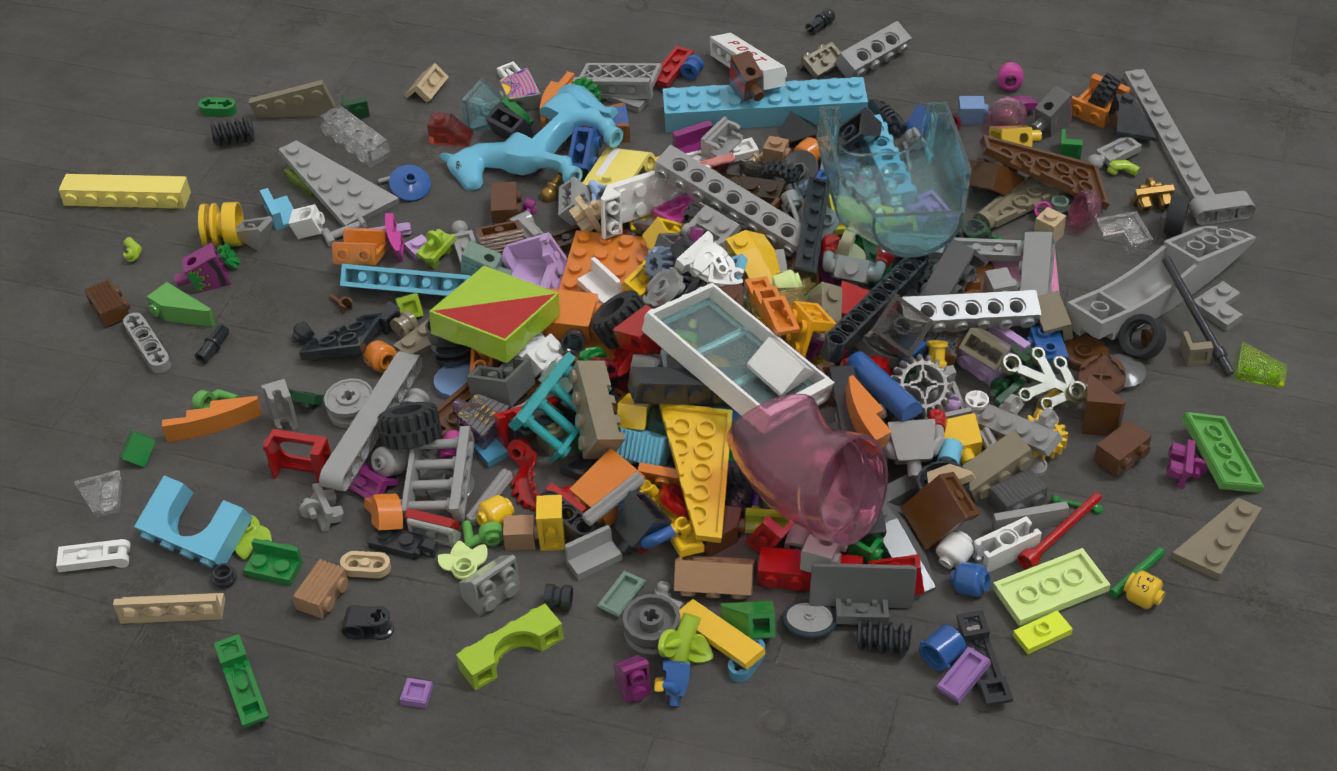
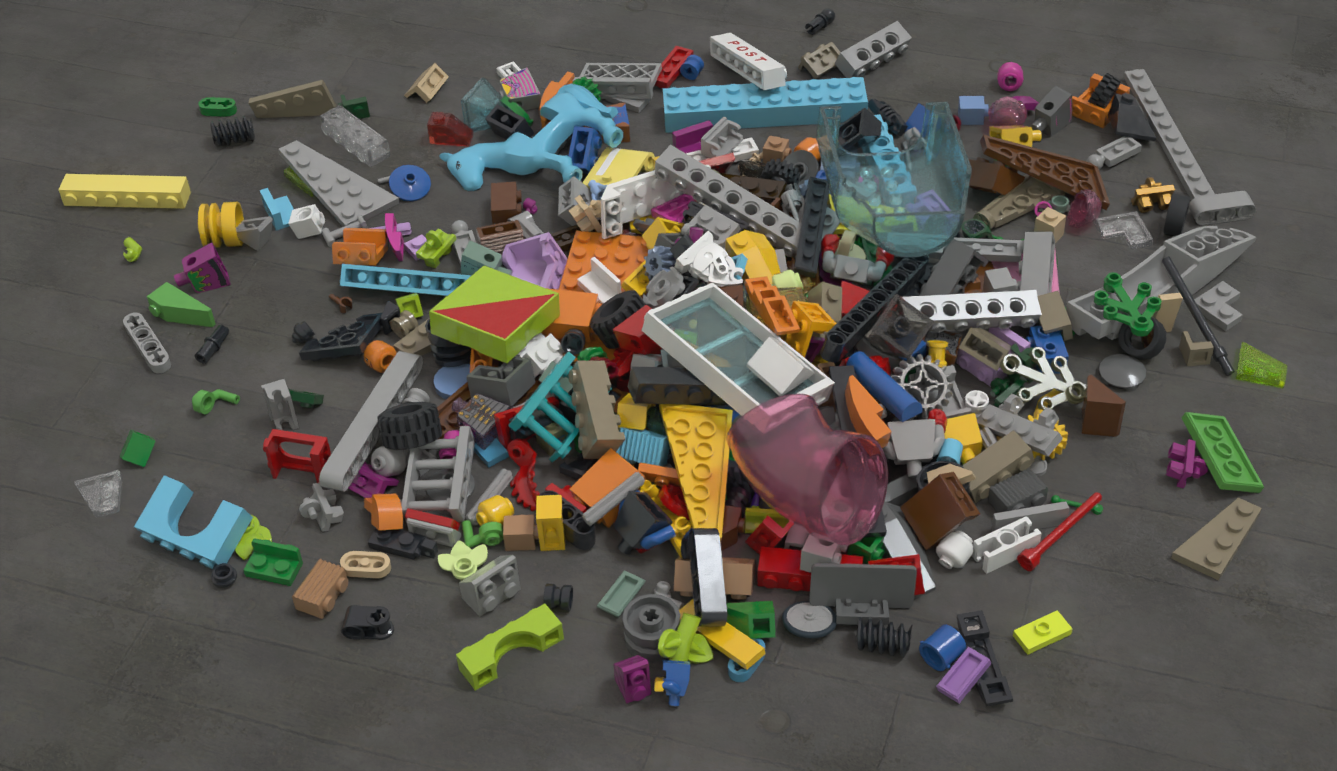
(93, 555): white plate -> none
(107, 302): reddish brown brick -> none
(170, 608): tan fence -> none
(206, 421): orange slope -> none
(227, 256): green plant -> none
(241, 681): green slope -> none
(345, 400): light grey wheel -> none
(416, 693): medium lavender tile -> none
(550, 192): pearl gold bar -> none
(592, 553): light grey panel -> none
(708, 586): none -> beam
(746, 77): reddish brown torso -> none
(797, 129): black slope -> none
(953, 405): lavender hinge -> none
(970, 579): blue head -> none
(1051, 586): yellowish green plate -> none
(1070, 147): green panel -> none
(1082, 348): reddish brown tile -> none
(1105, 369): reddish brown tile -> none
(1116, 165): lime arm -> none
(1122, 448): reddish brown brick -> none
(1139, 324): none -> green plant
(1144, 565): green bar -> none
(1144, 589): yellow head -> none
(1169, 309): none -> tan tile

